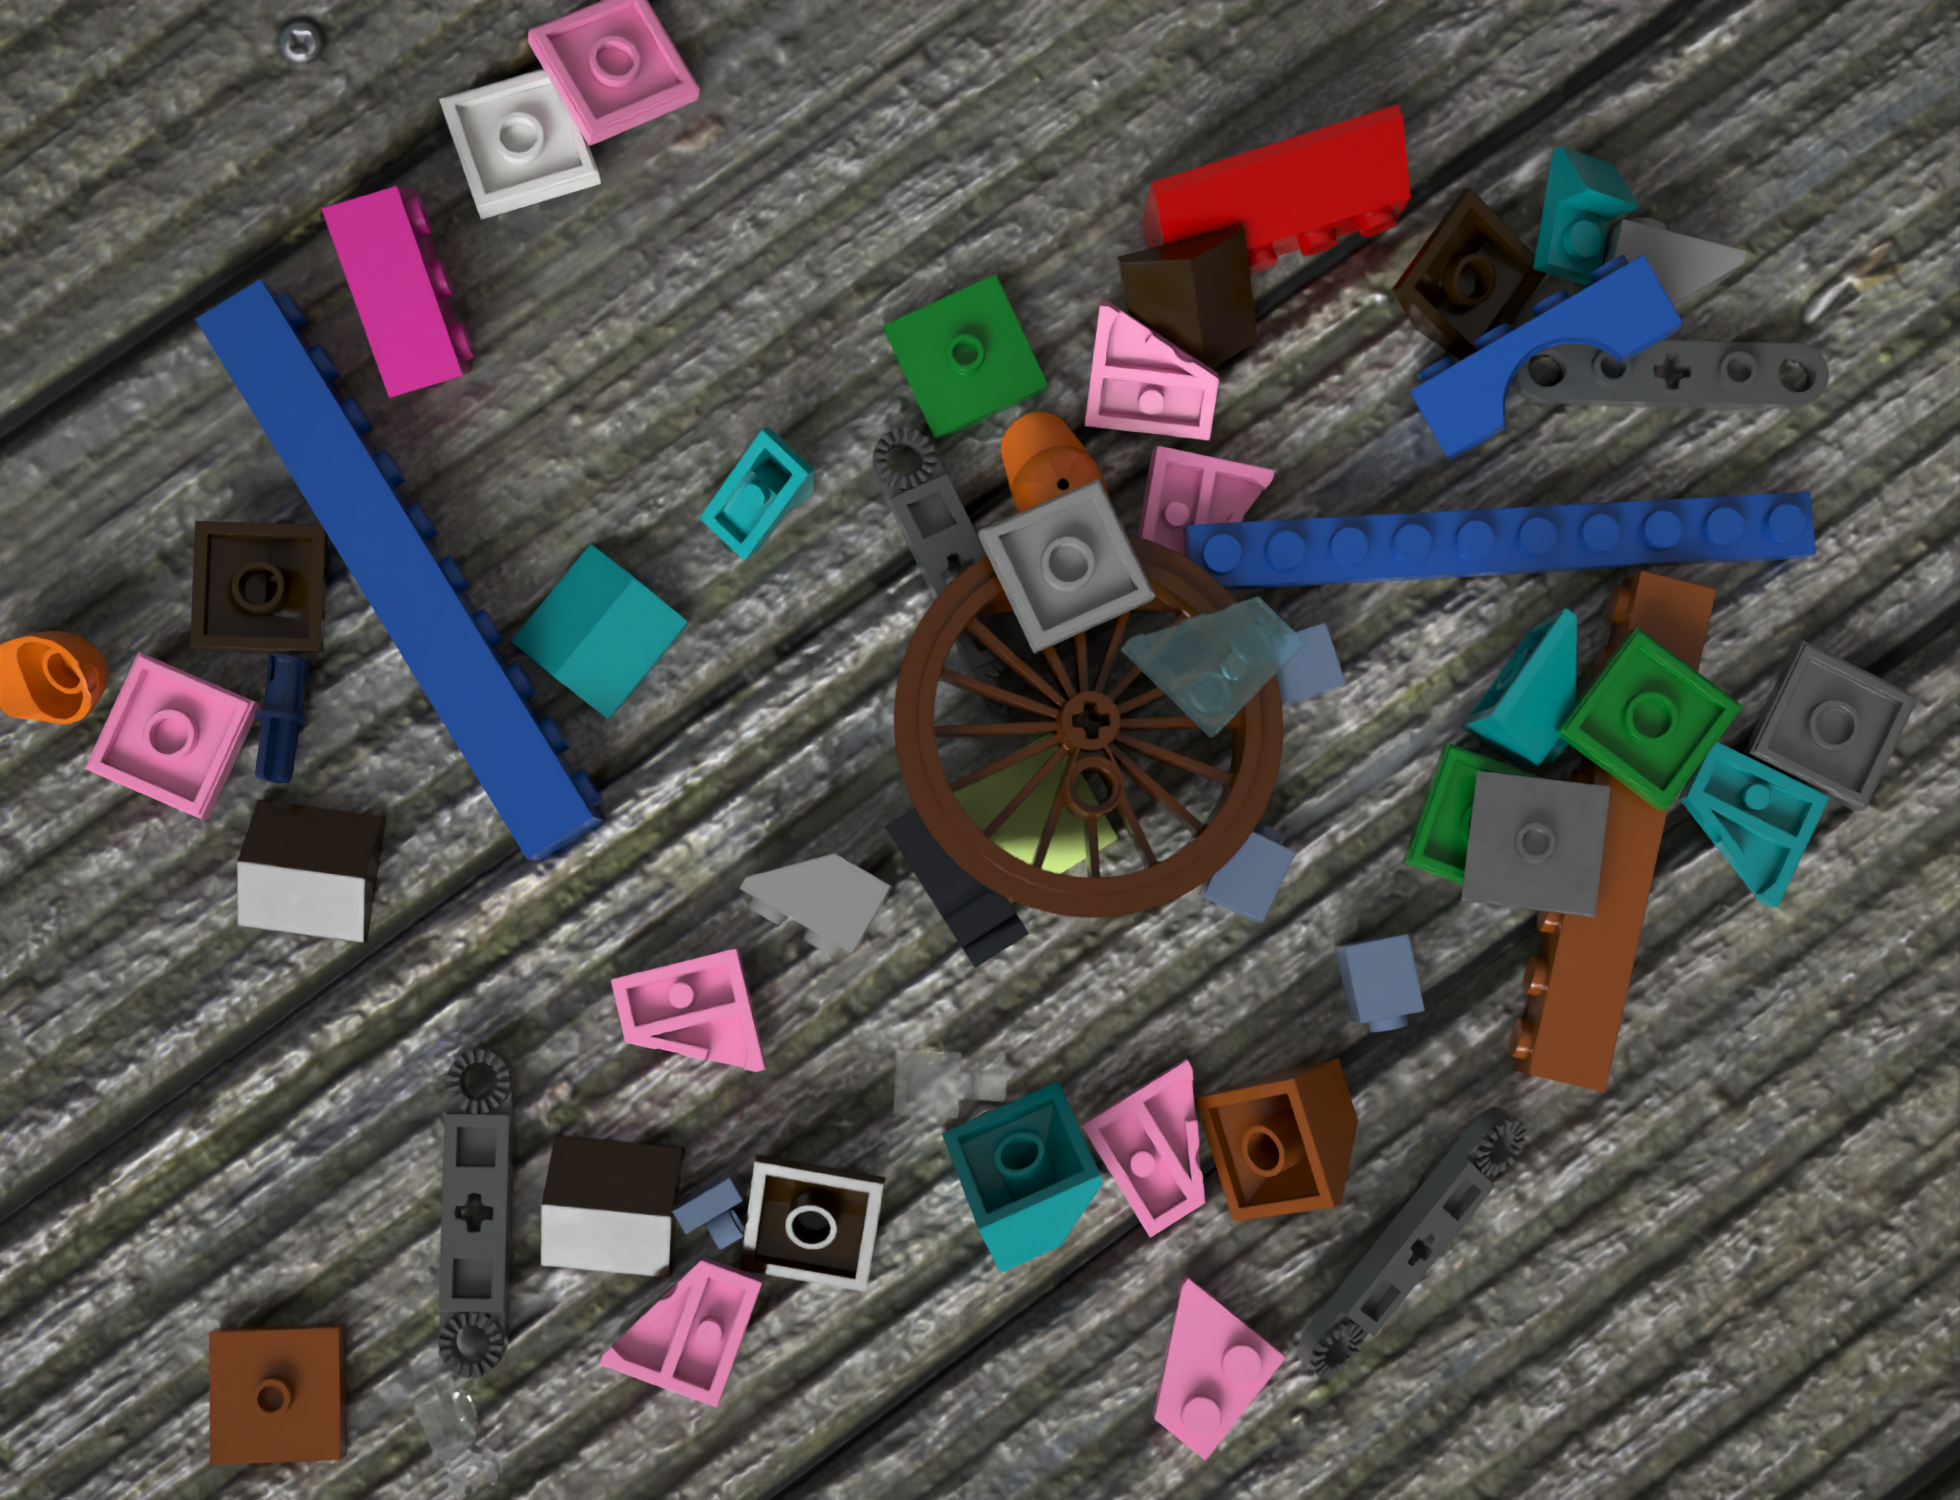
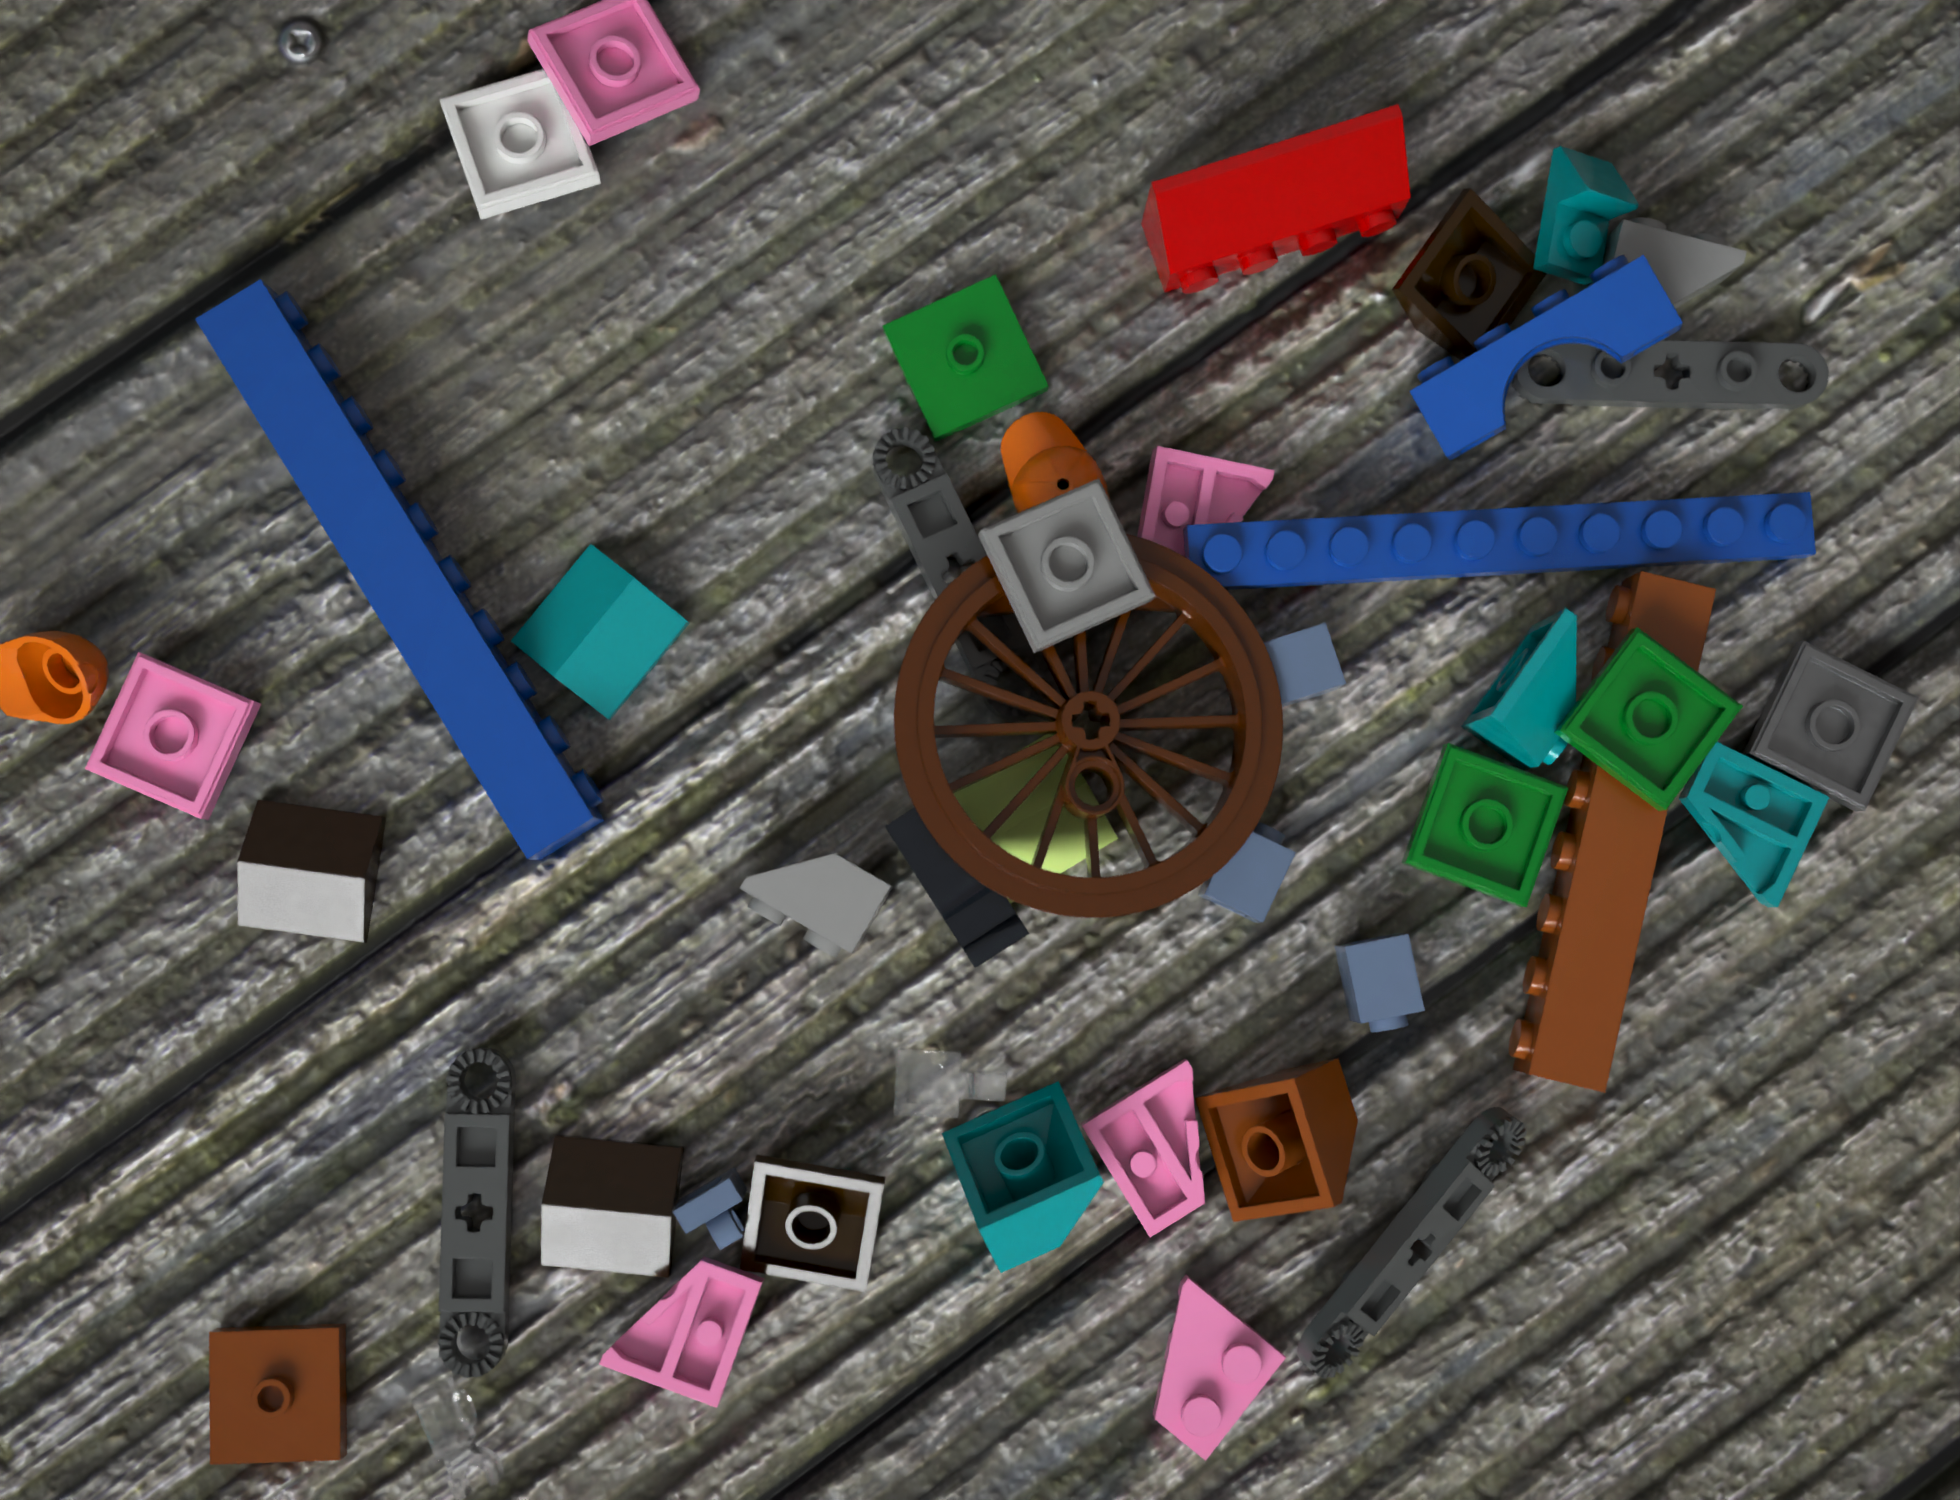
(259, 587): dark brown slope -> none
(281, 717): dark blue axle -> none
(400, 288): dark pink wedge -> none
(693, 1010): bright pink wing -> none
(759, 494): teal slope -> none
(1147, 381): bright pink wing -> none
(1194, 293): dark brown slope -> none
(1216, 659): clear light blue wing -> none
(1536, 844): flat silver plate -> none

